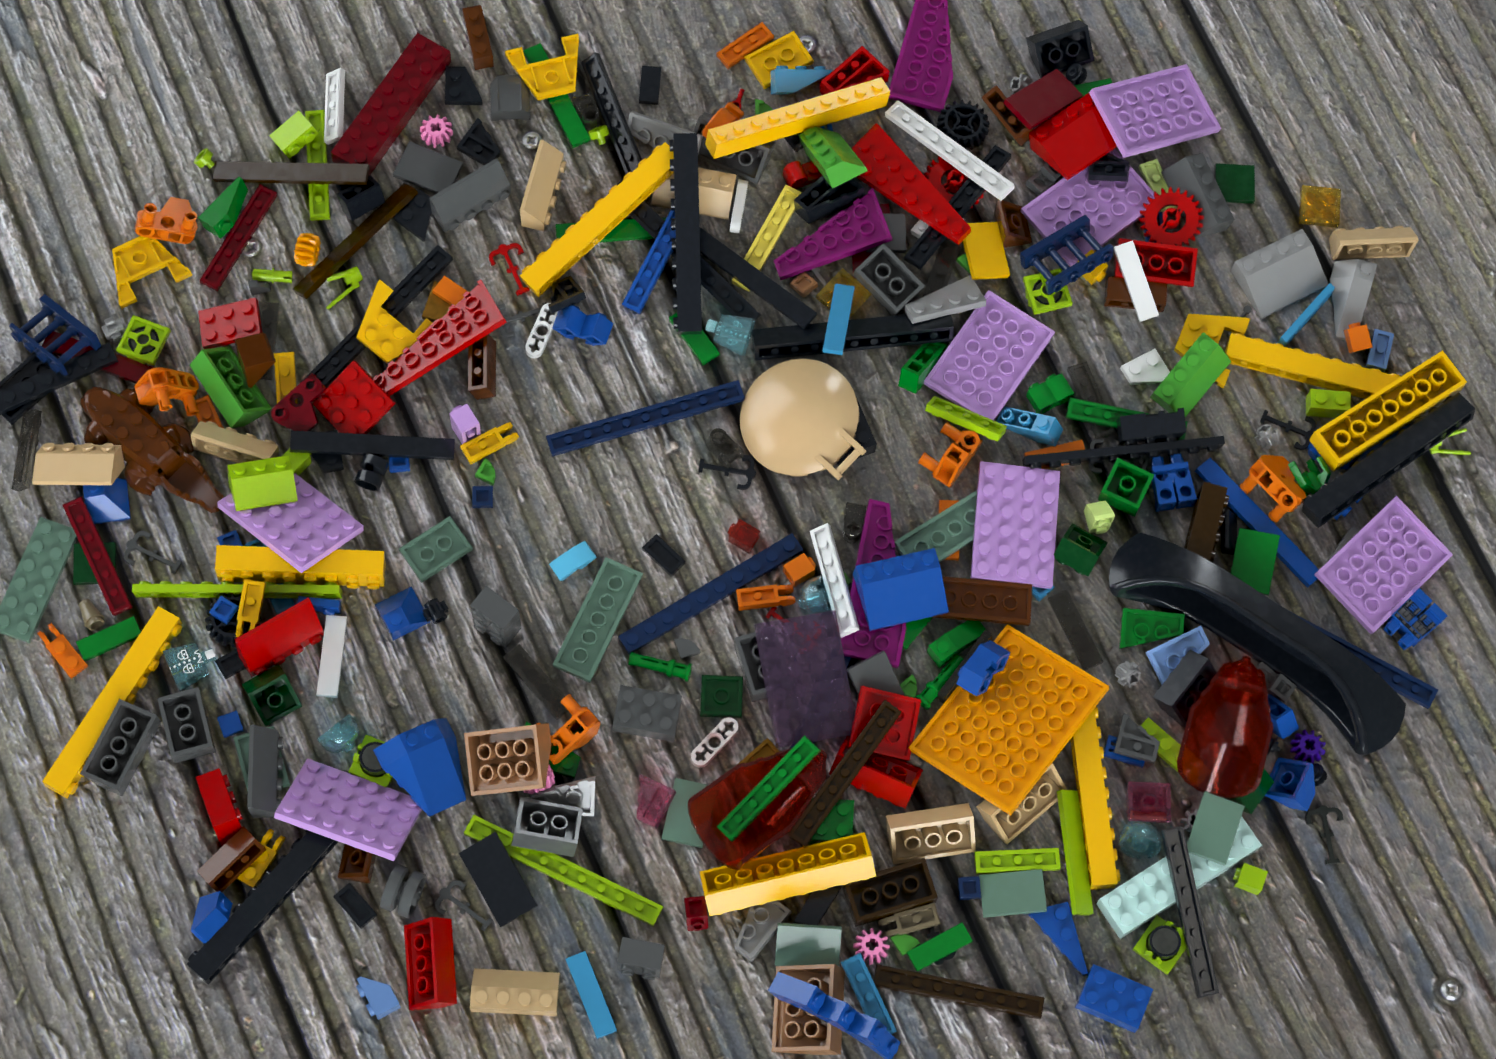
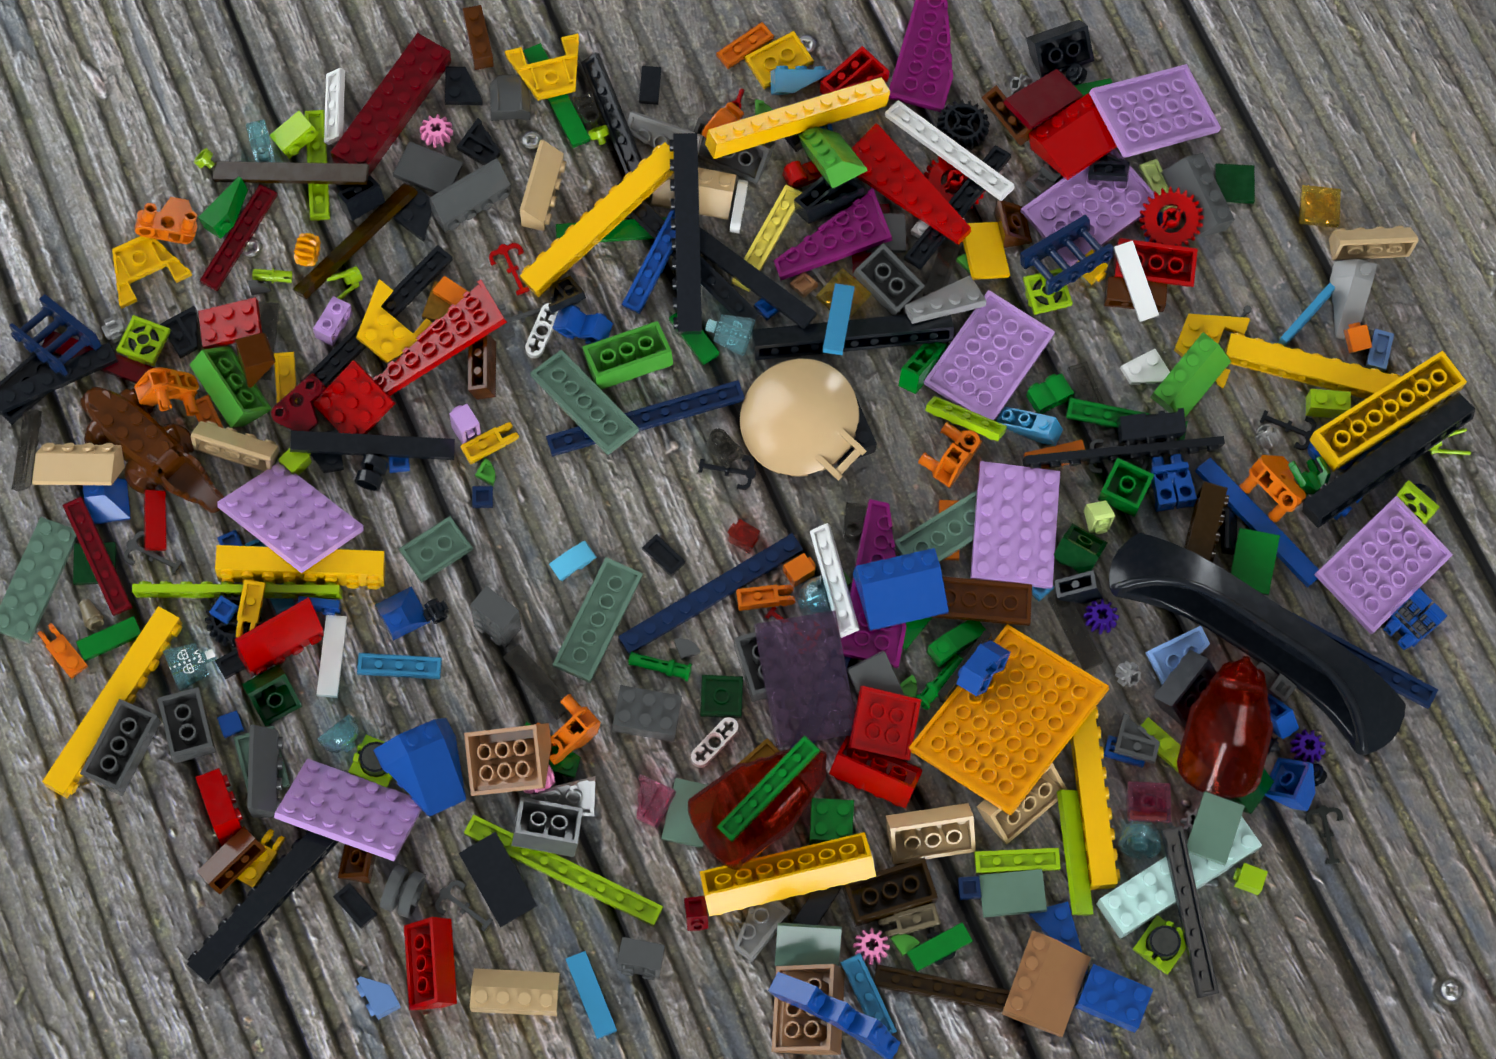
(155, 520): none -> red tile
(183, 332): none -> black wing
(210, 915): blue slope -> none
(258, 139): none -> clear light blue torso
(262, 483): lime slope -> none
(332, 321): none -> lavender brick
(399, 666): none -> dark azure tile
(584, 402): none -> sand green plate
(628, 355): none -> bright green slope
(765, 309): none -> blue tile
(844, 773): dark brown tile -> none
(1046, 984): none -> medium nougat slope
(1079, 588): none -> black slope
(1101, 624): none -> dark purple gear
(1148, 626): green wing -> none
(1280, 274): light grey slope -> none
(1419, 500): none -> lime piece

